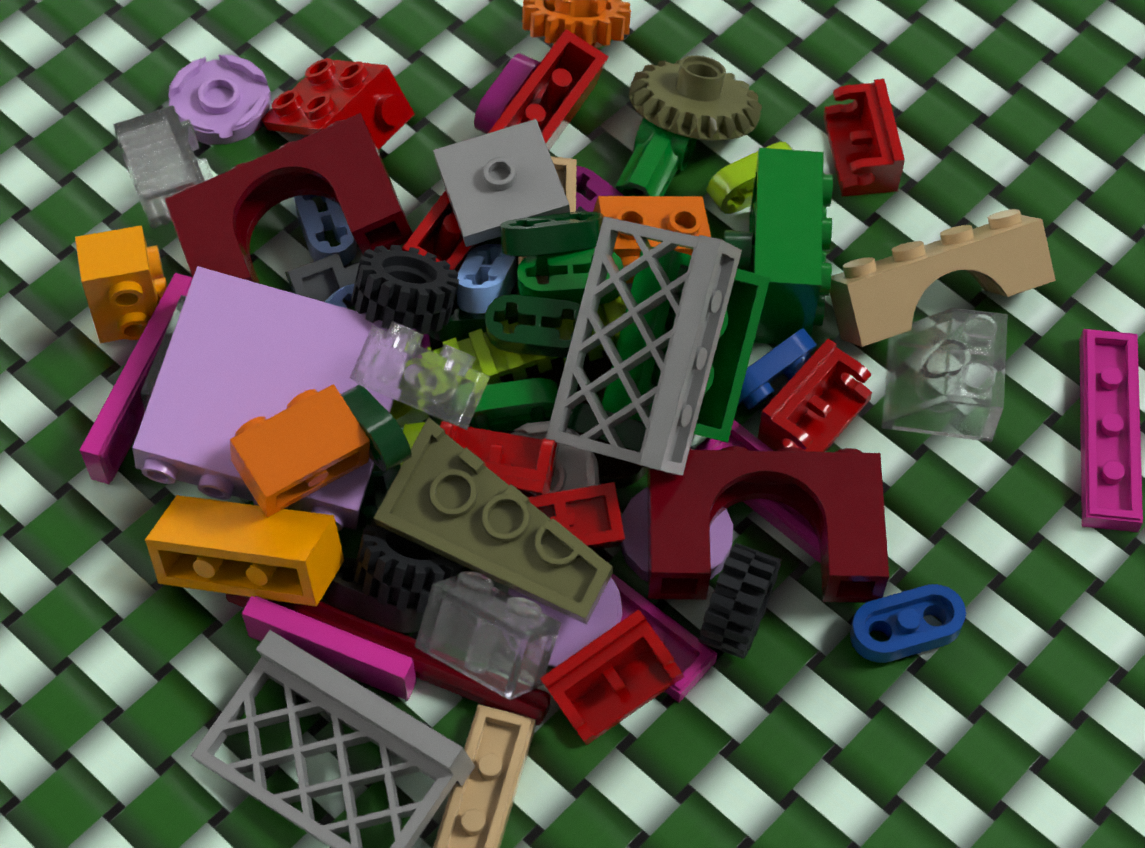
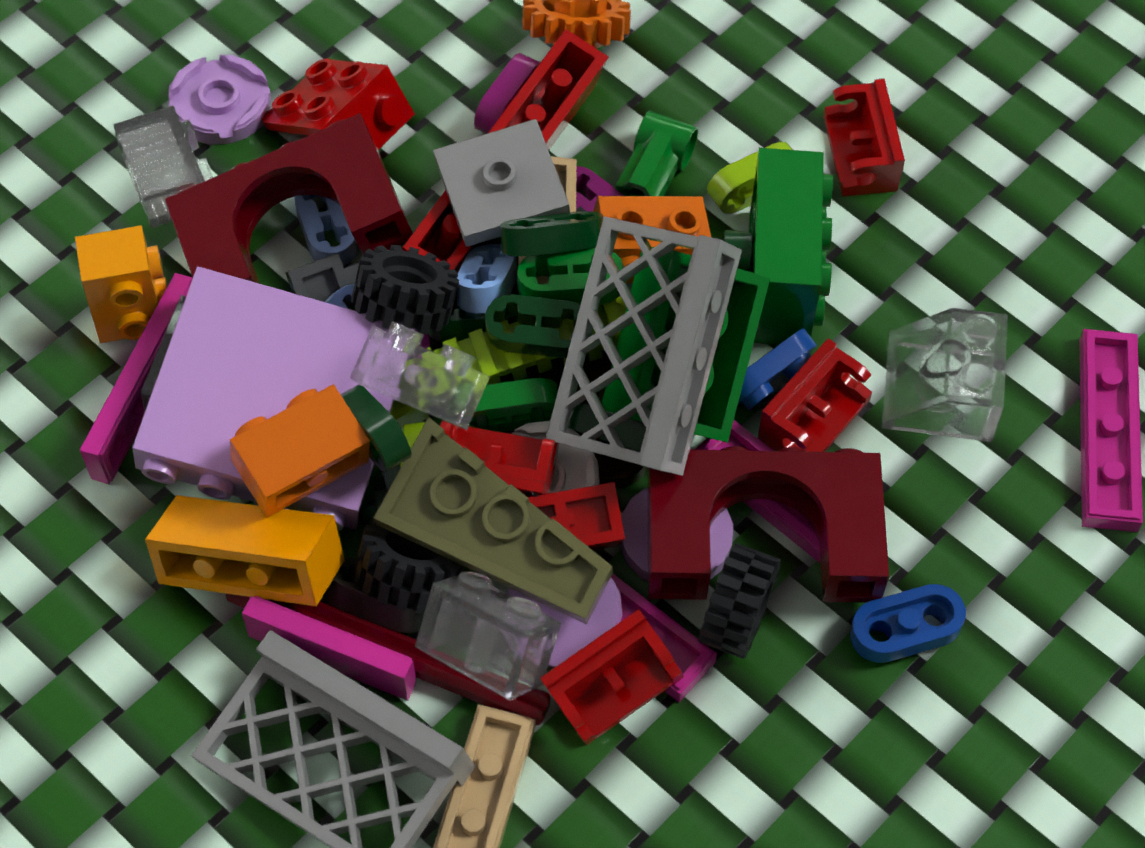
(695, 99): olive gear -> none
(880, 296): tan arch -> none

